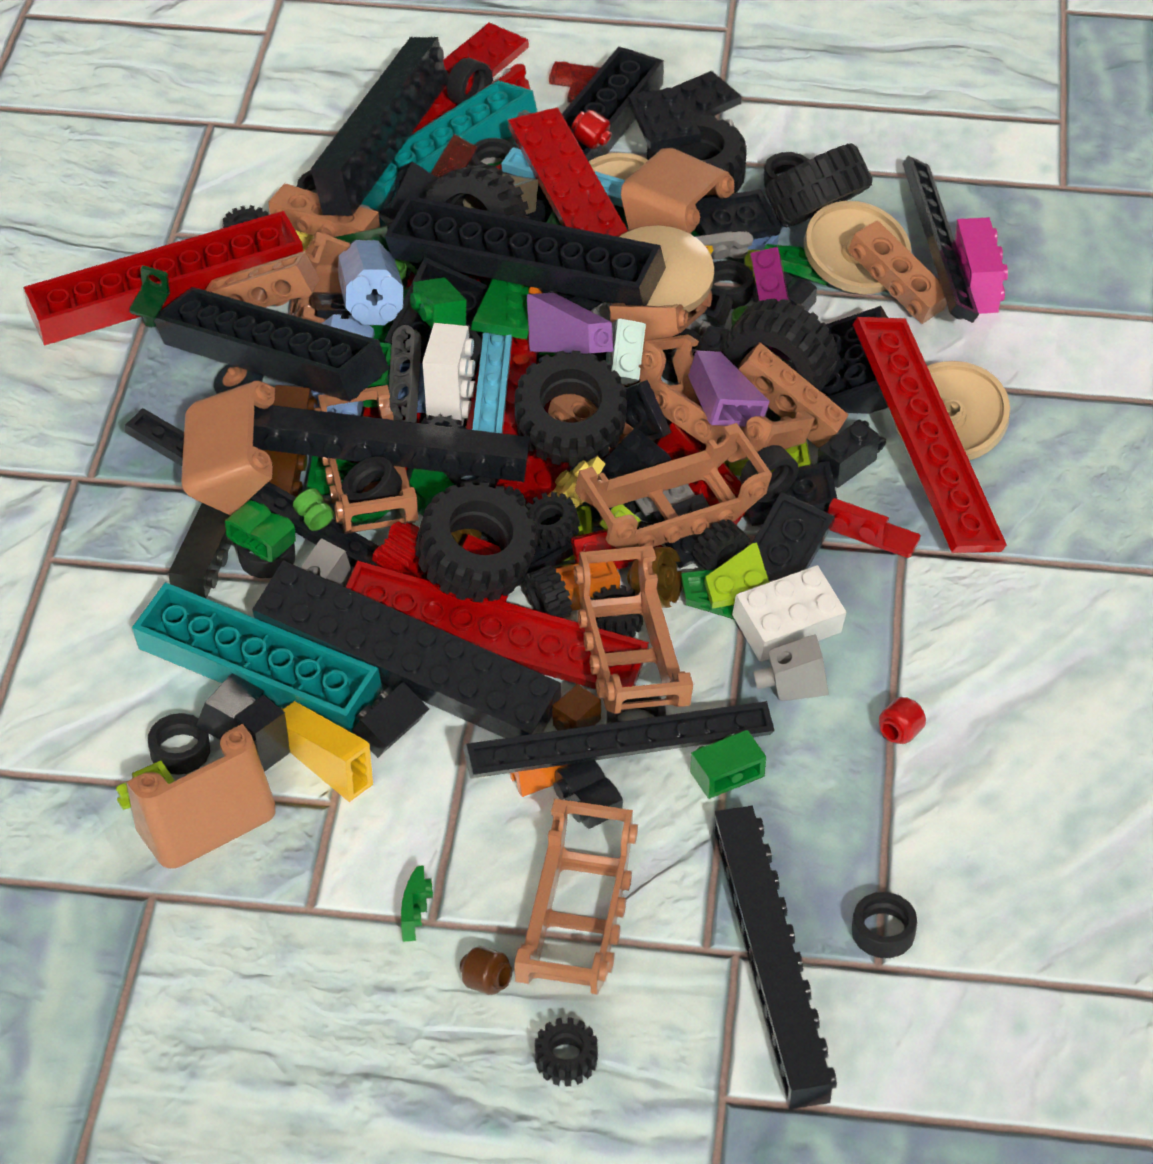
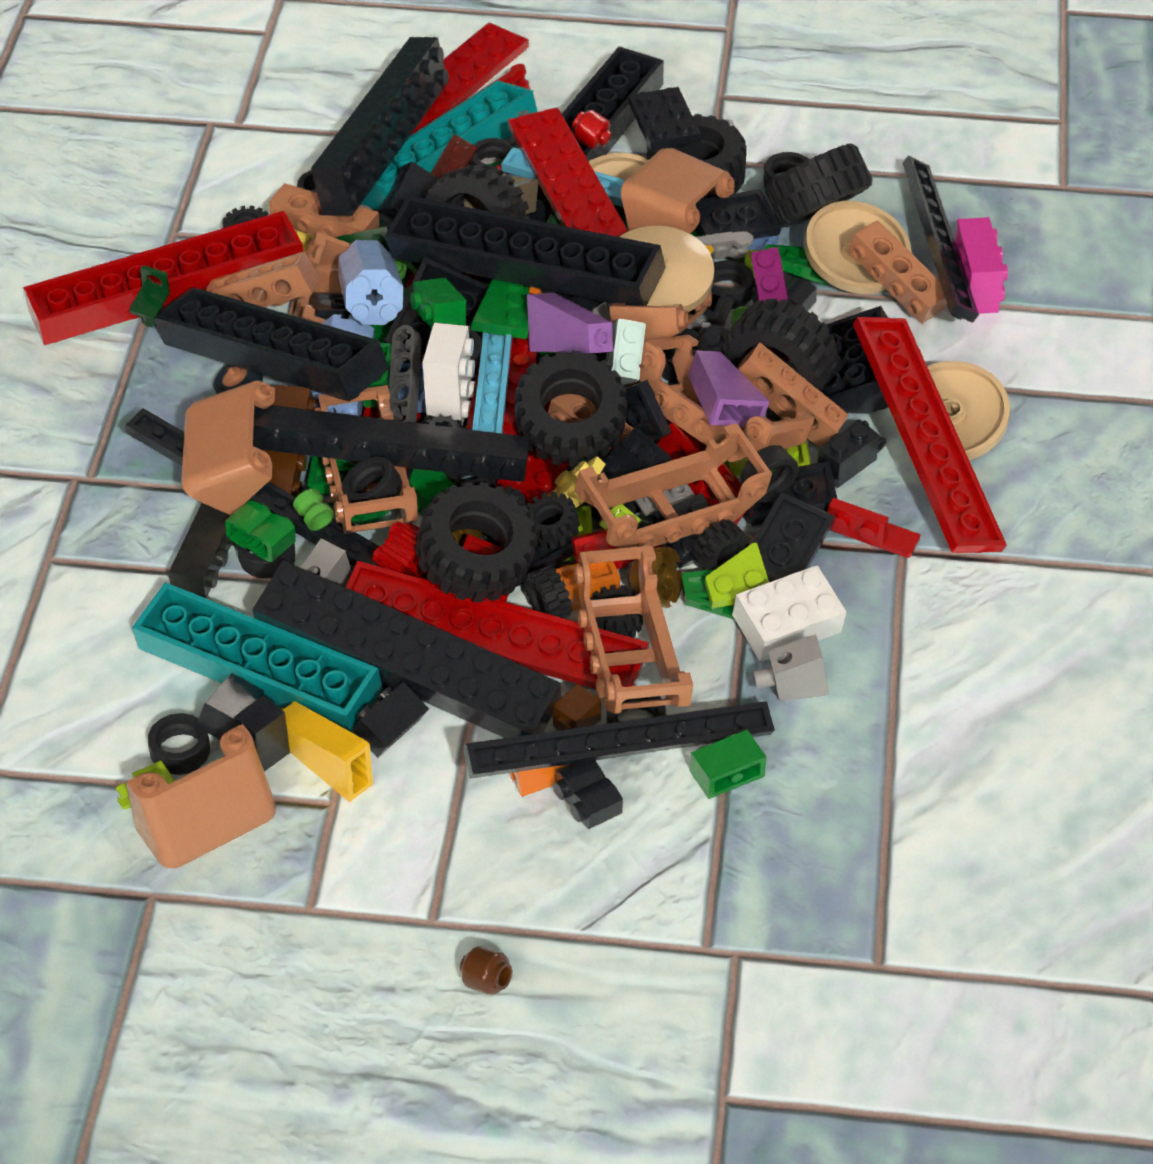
(414, 902): green slope -> none
(460, 75): black tyre -> none
(542, 917): nougat windscreen -> none
(566, 1034): black tyre -> none
(571, 76): clear red plate -> none
(709, 95): black plate -> none
(772, 959): black brick -> none
(888, 904): black tyre -> none
(902, 720): red head -> none

